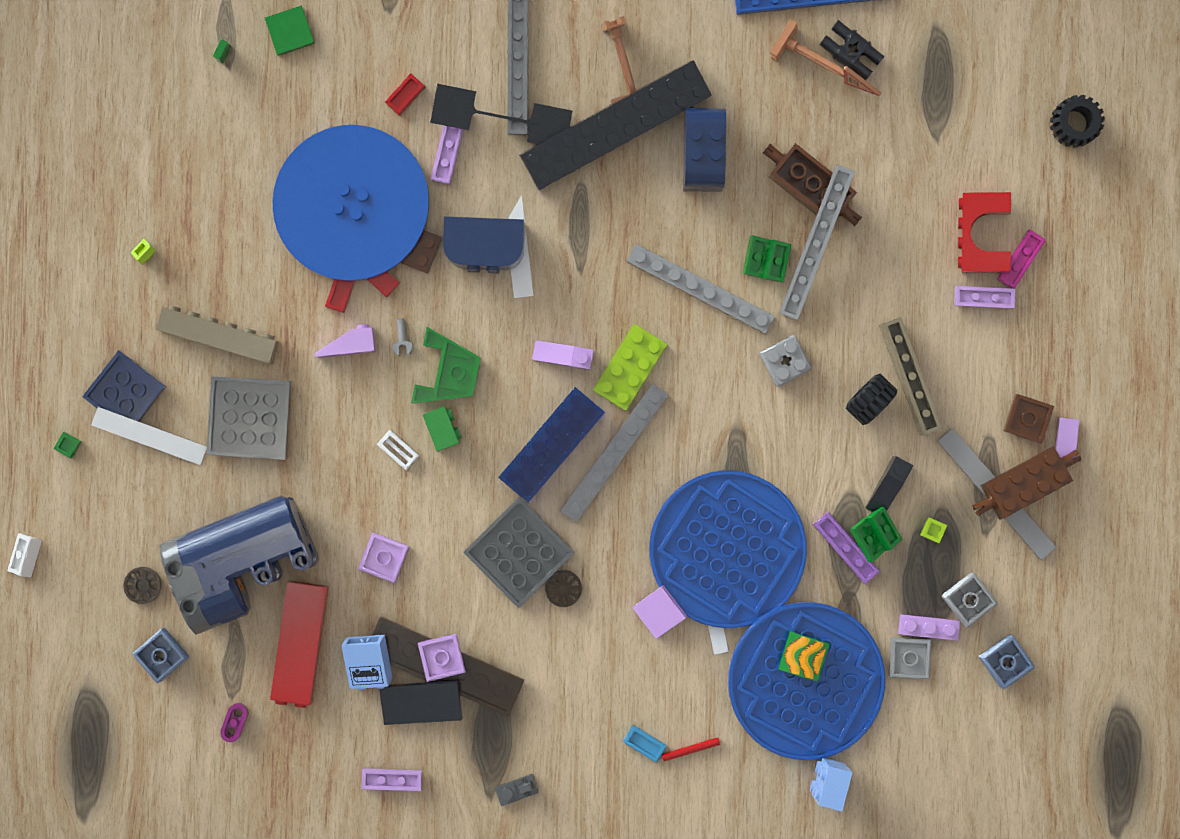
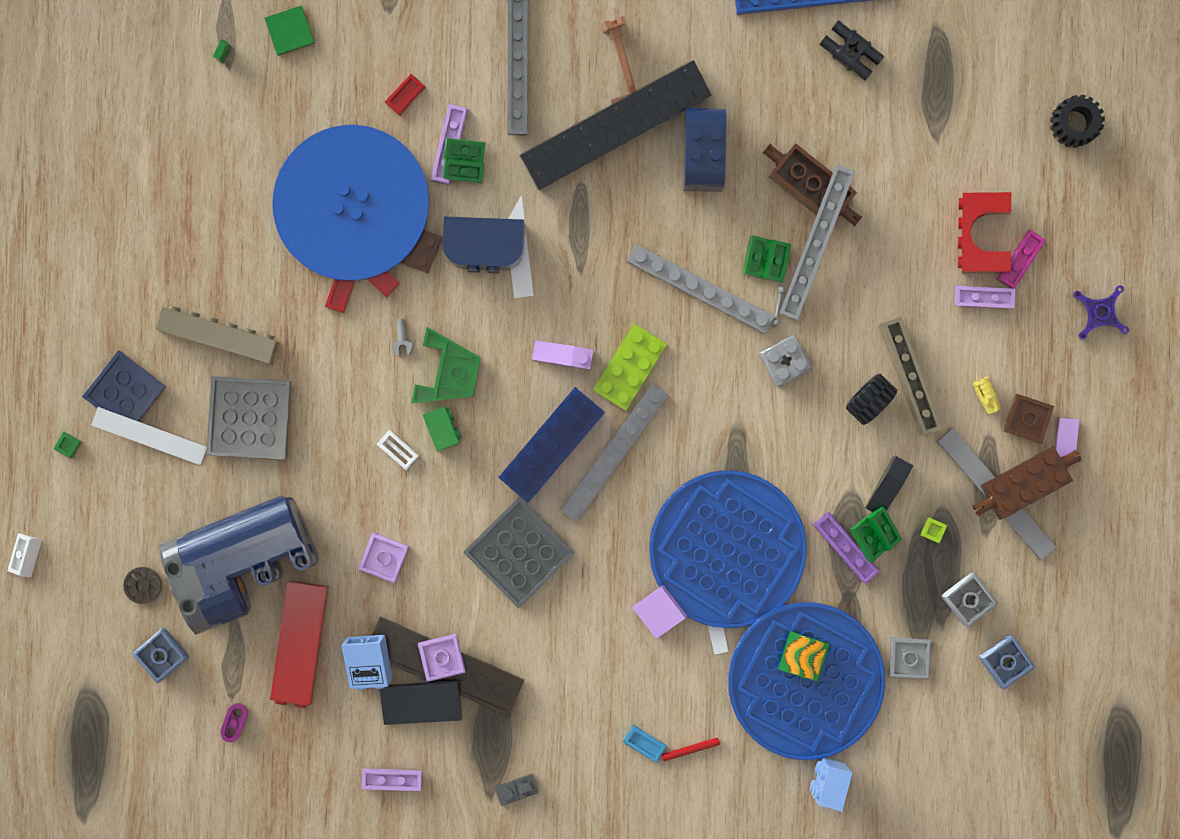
(143, 251): lime plate -> none
(353, 342): lavender slope -> none
(456, 107): black hinge -> none
(463, 160): none -> green slope
(563, 588): dark brown wheel -> none
(781, 290): none -> light grey hinge
(786, 41): nougat piece -> none
(929, 627): lavender plate -> none
(987, 395): none -> light yellow hinge
(1101, 312): none -> dark purple piece

